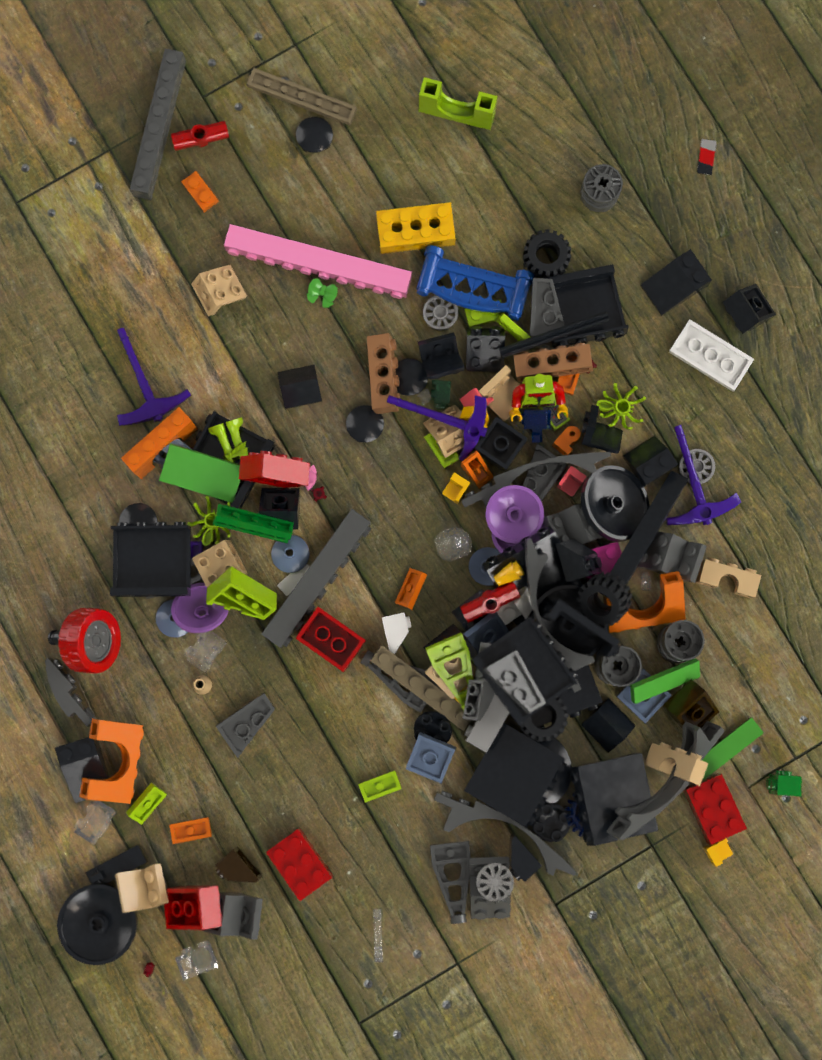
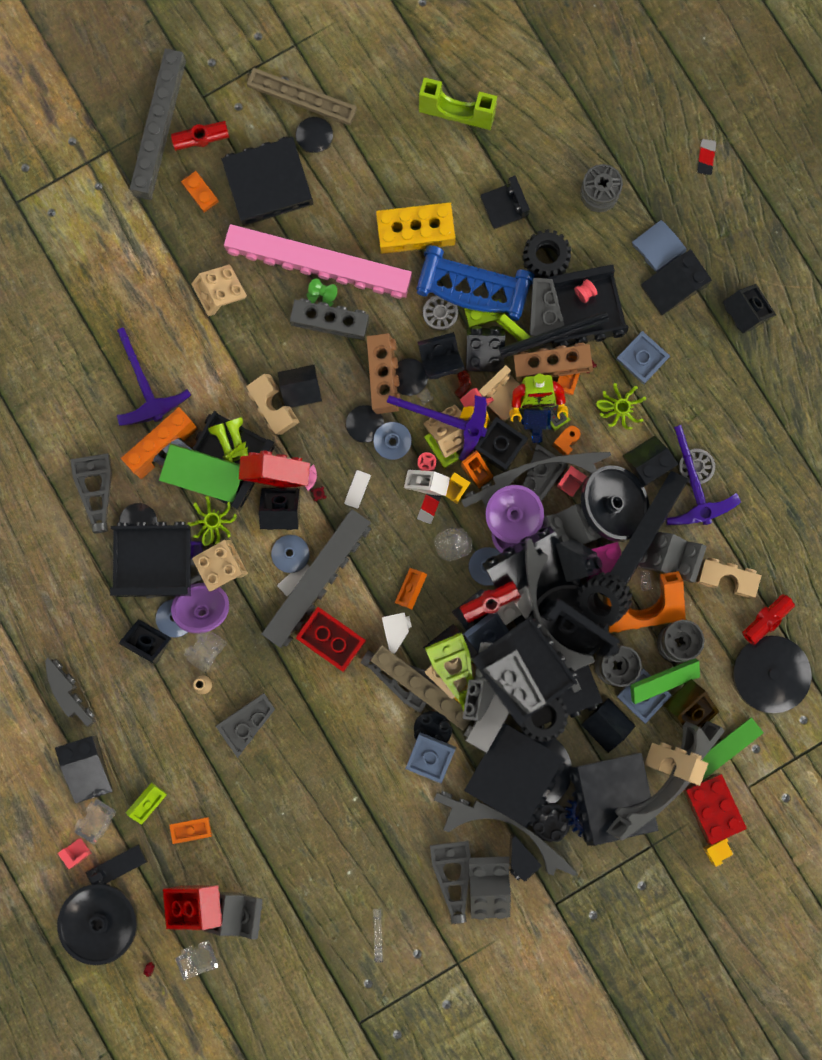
(74, 853): none -> coral panel
(88, 640): red wheel -> none
(90, 467): none -> dark grey plate
(120, 786): orange arch -> none
(141, 888): tan bracket -> none
(145, 641): none -> black slope
(237, 867): dark brown slope -> none
(243, 594): lime wedge -> none
(253, 523): green fence -> none
(262, 392): none -> tan arch
(267, 180): none -> black panel
(299, 864): red brick -> none
(336, 327): none -> dark grey brick
(357, 489): none -> white sticker
(380, 786): lime plate -> none
(390, 431): none -> sand blue dish
(425, 459): none -> coral wheel
(427, 482): none -> white slope
(428, 508): none -> sticker
(441, 394): clear green brick -> none
(465, 383): none -> clear red arm
(495, 881): light grey wheel -> none
(505, 204): none -> black bracket
(509, 573): yellow cone -> none
(585, 291): none -> coral wheel
(600, 435): black bracket -> none
(643, 357): none -> sand blue plate
(659, 246): none -> sand blue slope
(711, 355): white plate -> none
(768, 619): none -> red piece
(772, 674): none -> black dish
(784, 784): green brick -> none

